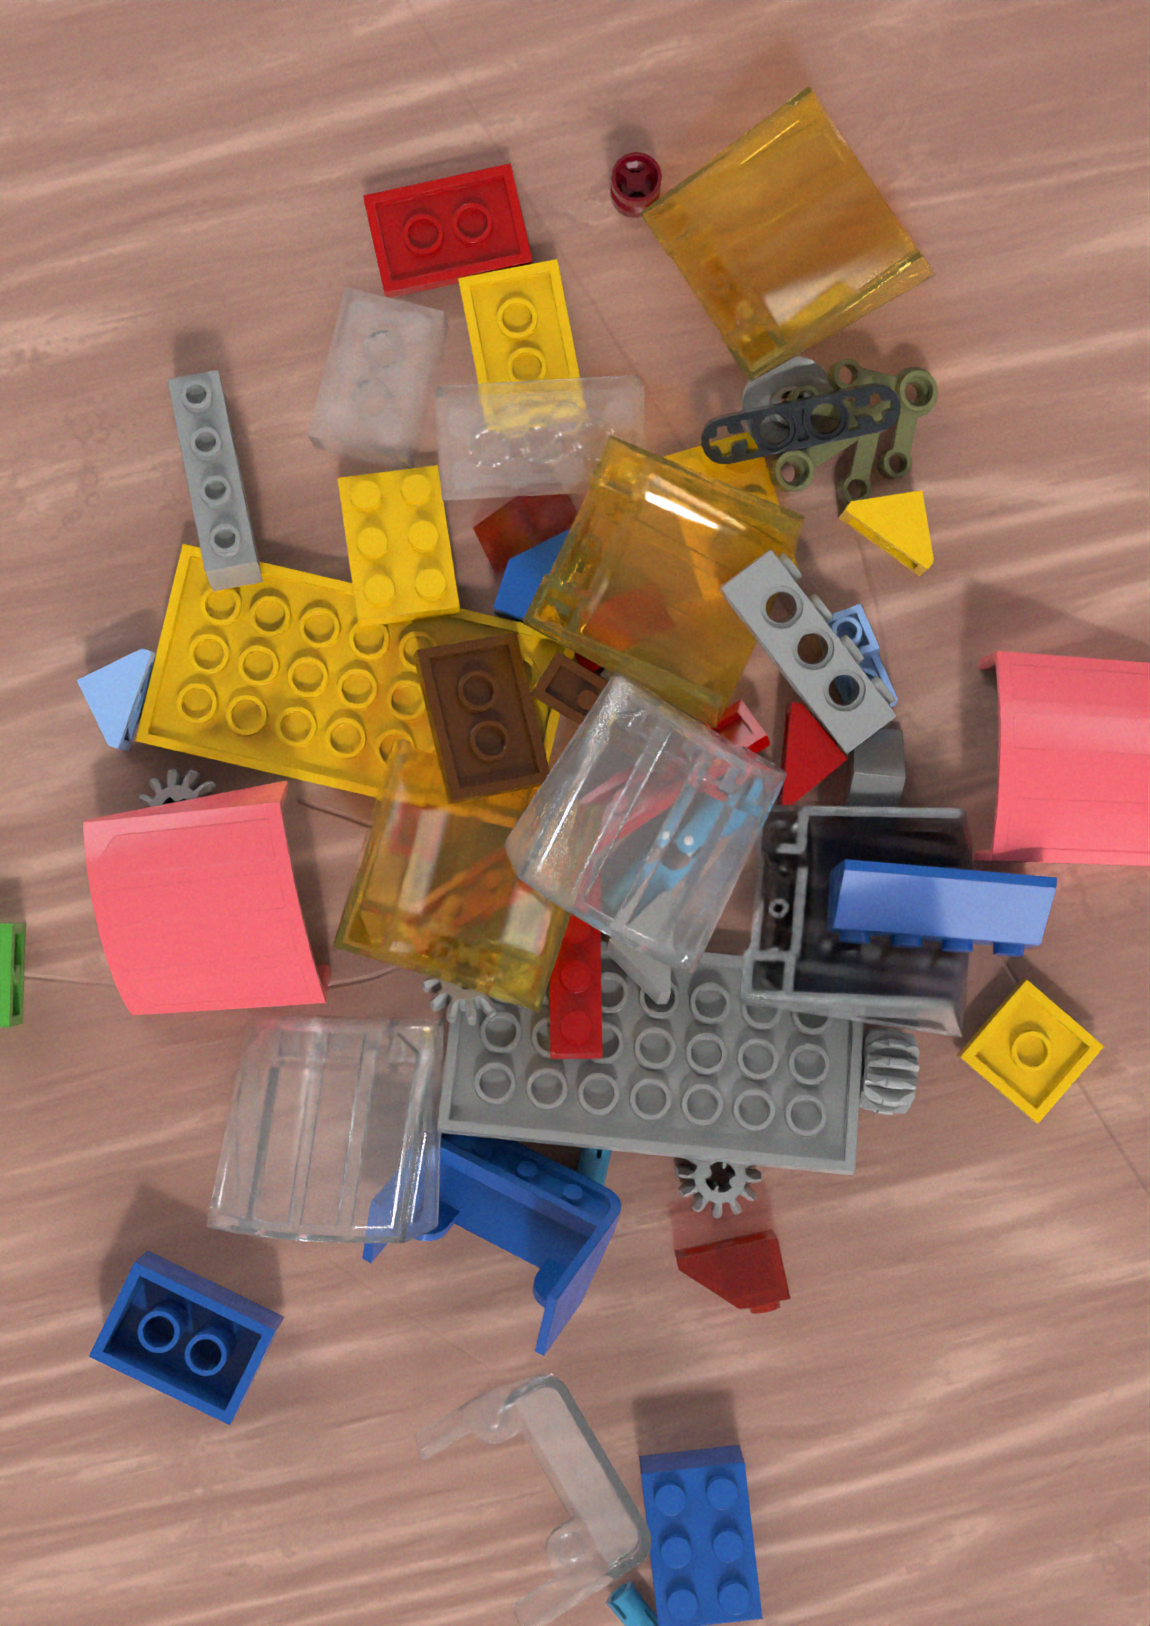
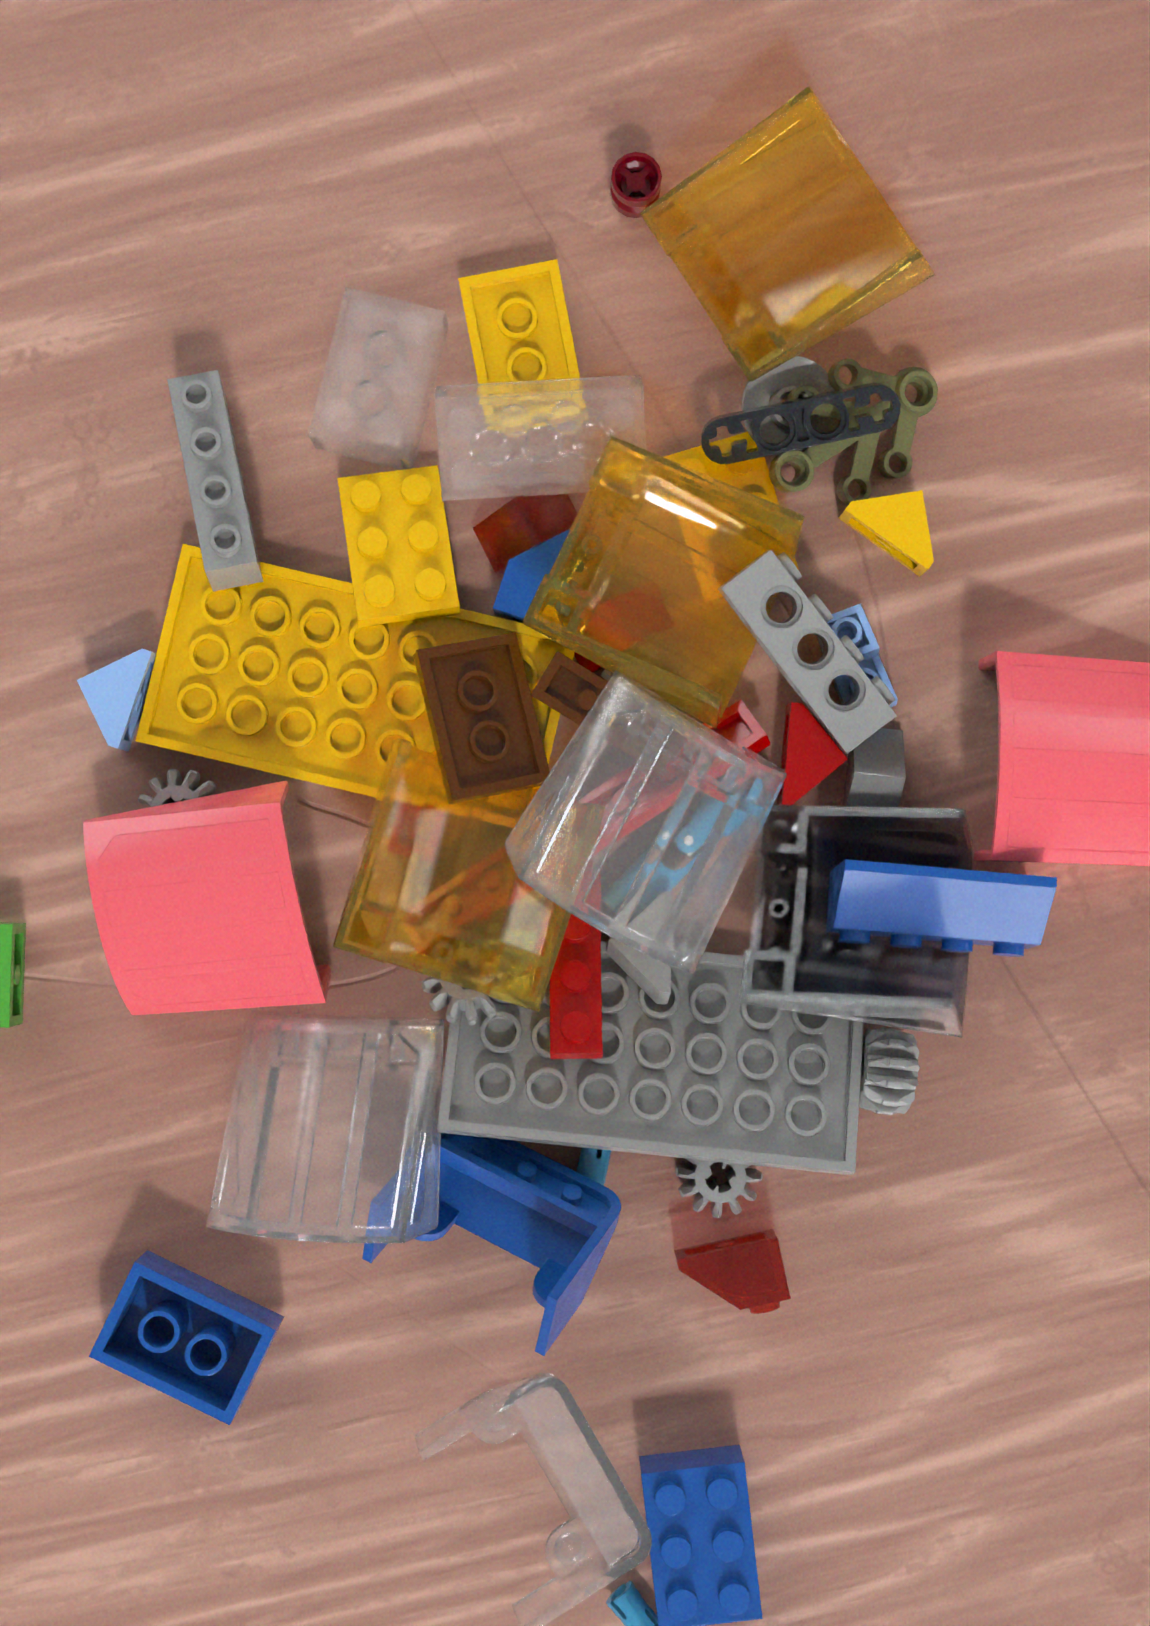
(447, 230): red plate -> none
(1030, 1050): yellow plate -> none

